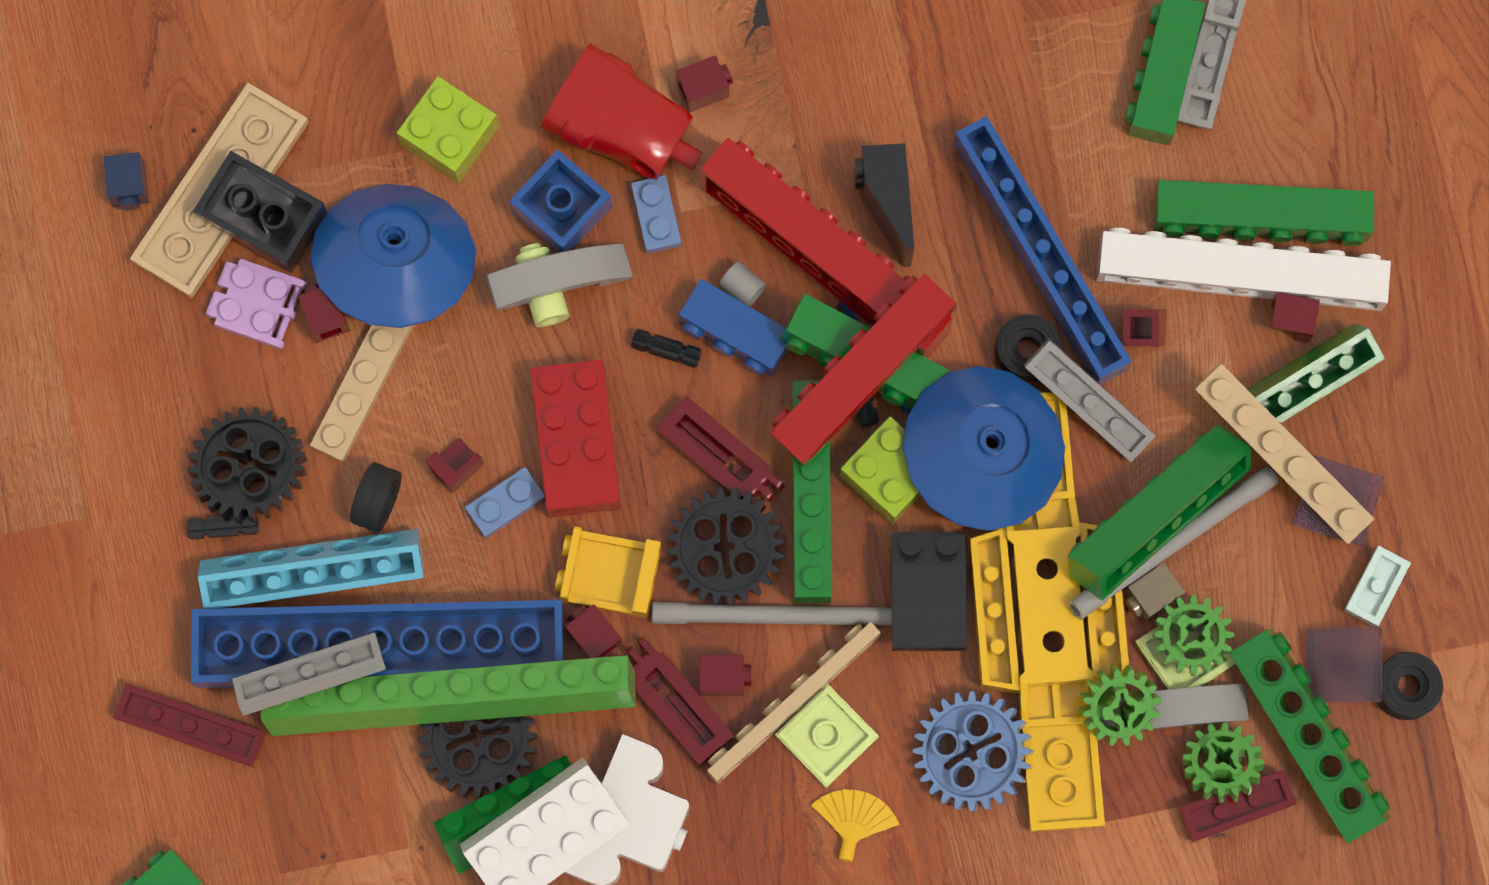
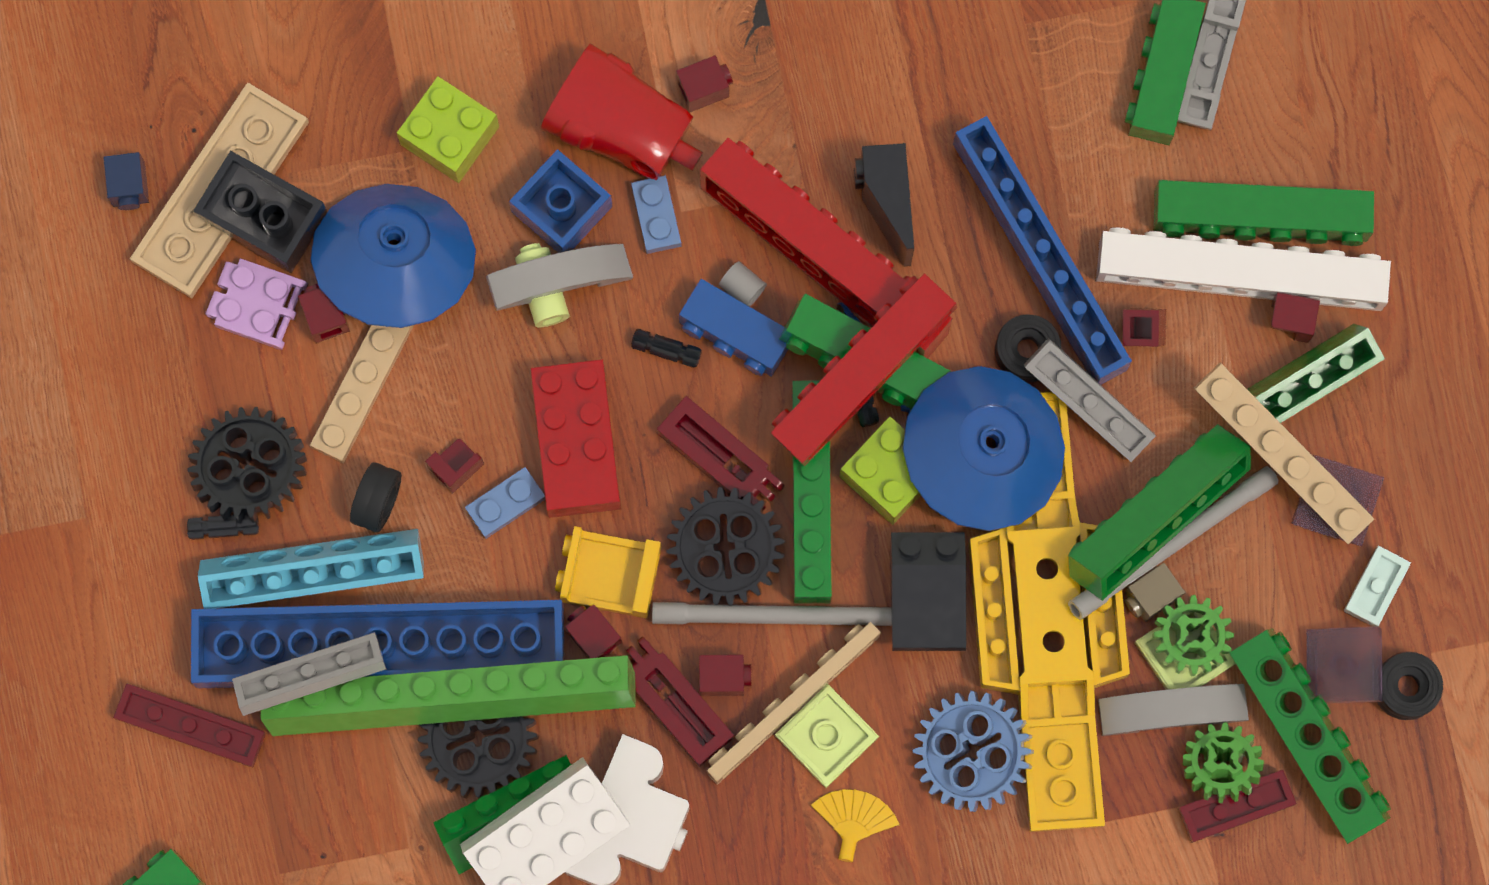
(1135, 705): bright green gear -> none

